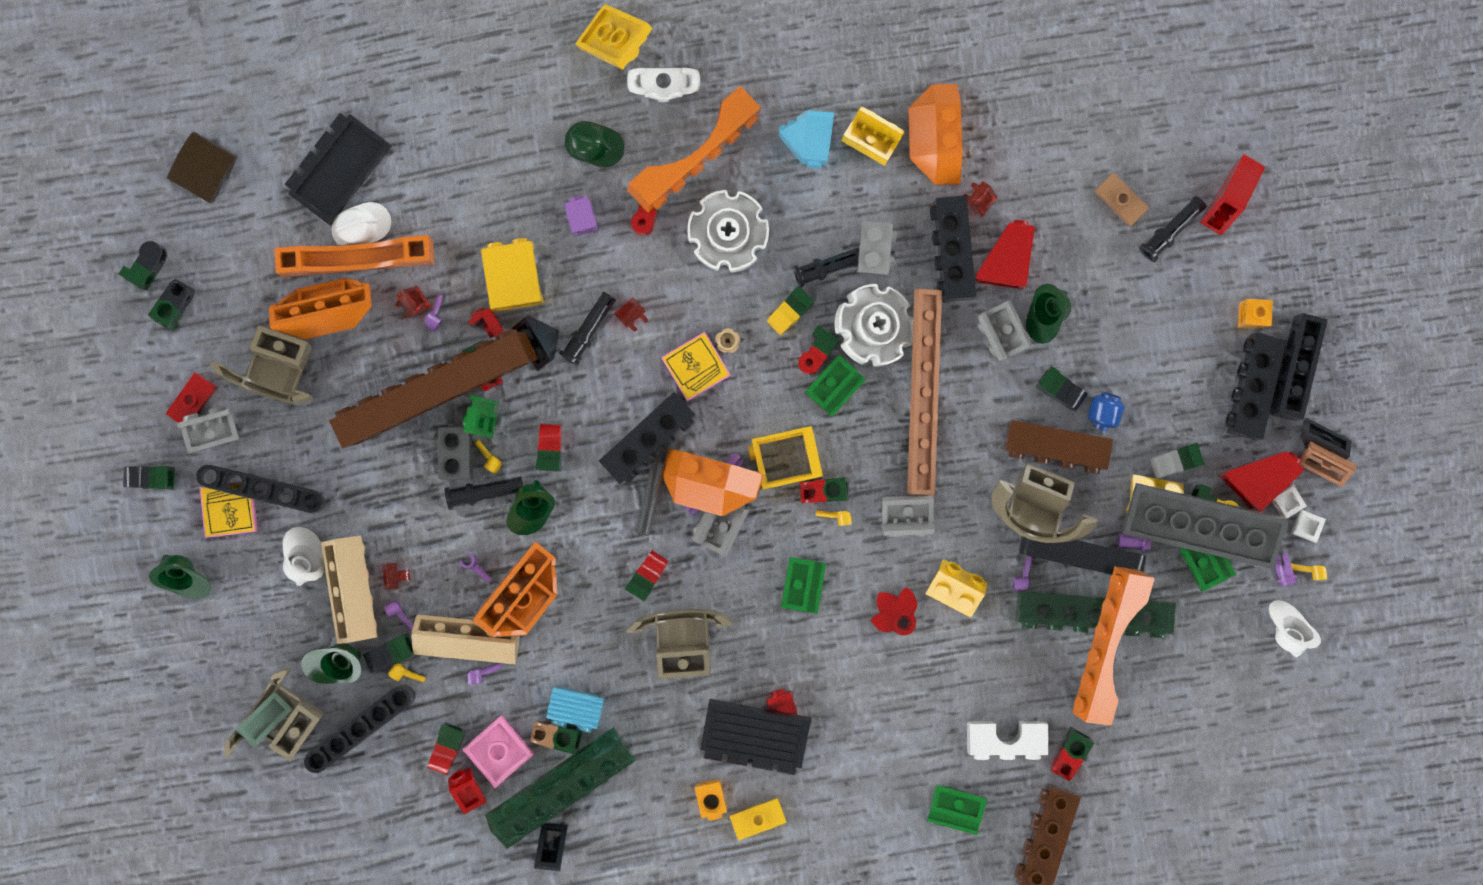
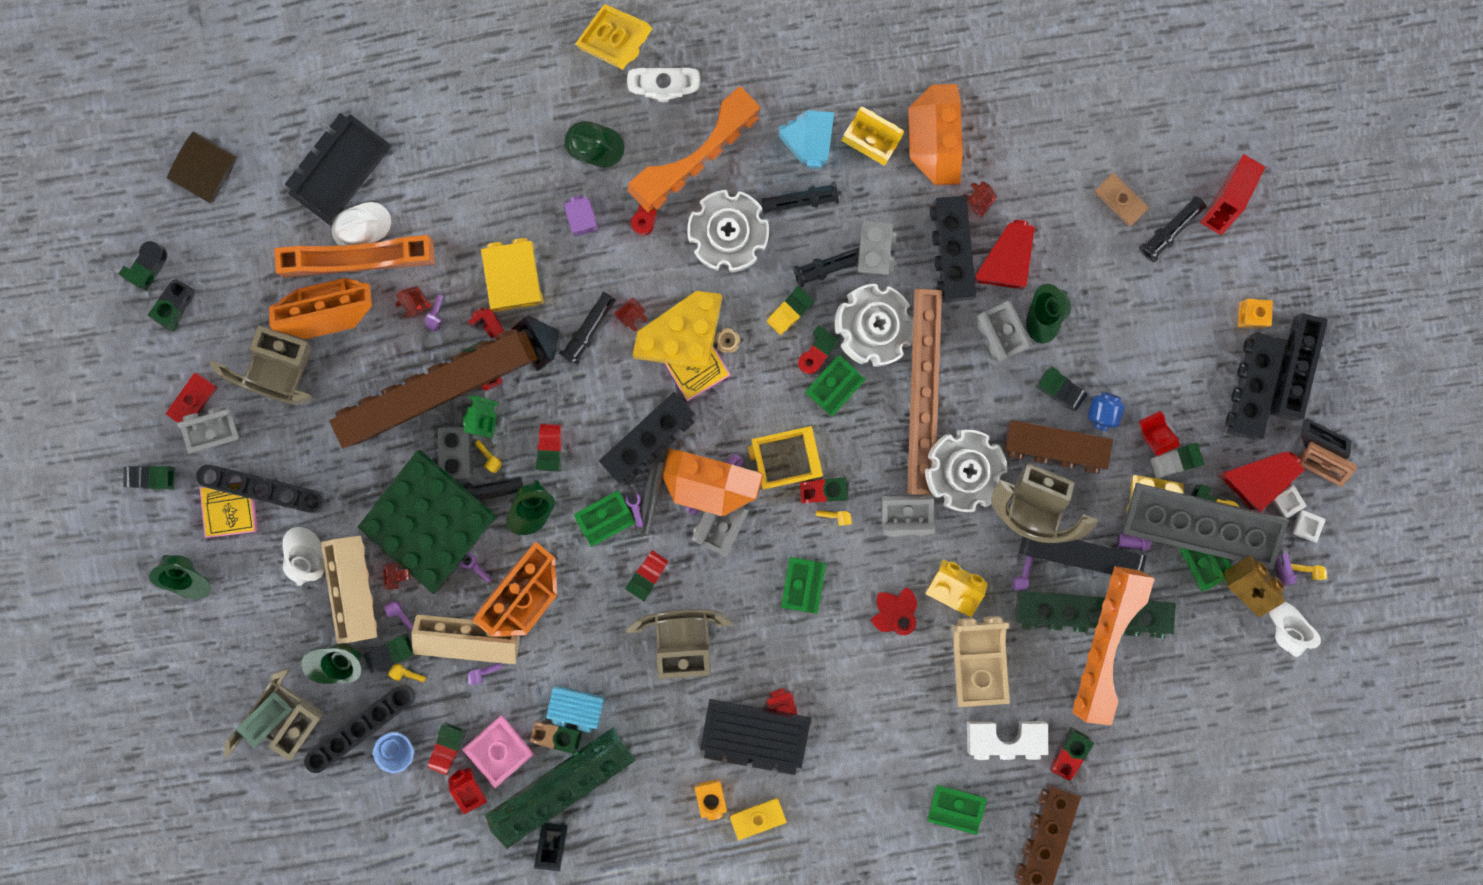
(393, 752): none -> light blue hair
(426, 521): none -> dark green plate
(604, 518): none -> green plate
(635, 509): none -> medium lavender hand
(682, 333): none -> yellow plate
(813, 196): none -> black pin
(968, 451): none -> white piece
(980, 661): none -> tan bracket
(1158, 434): none -> red bracket
(1255, 585): none -> pearl gold brick

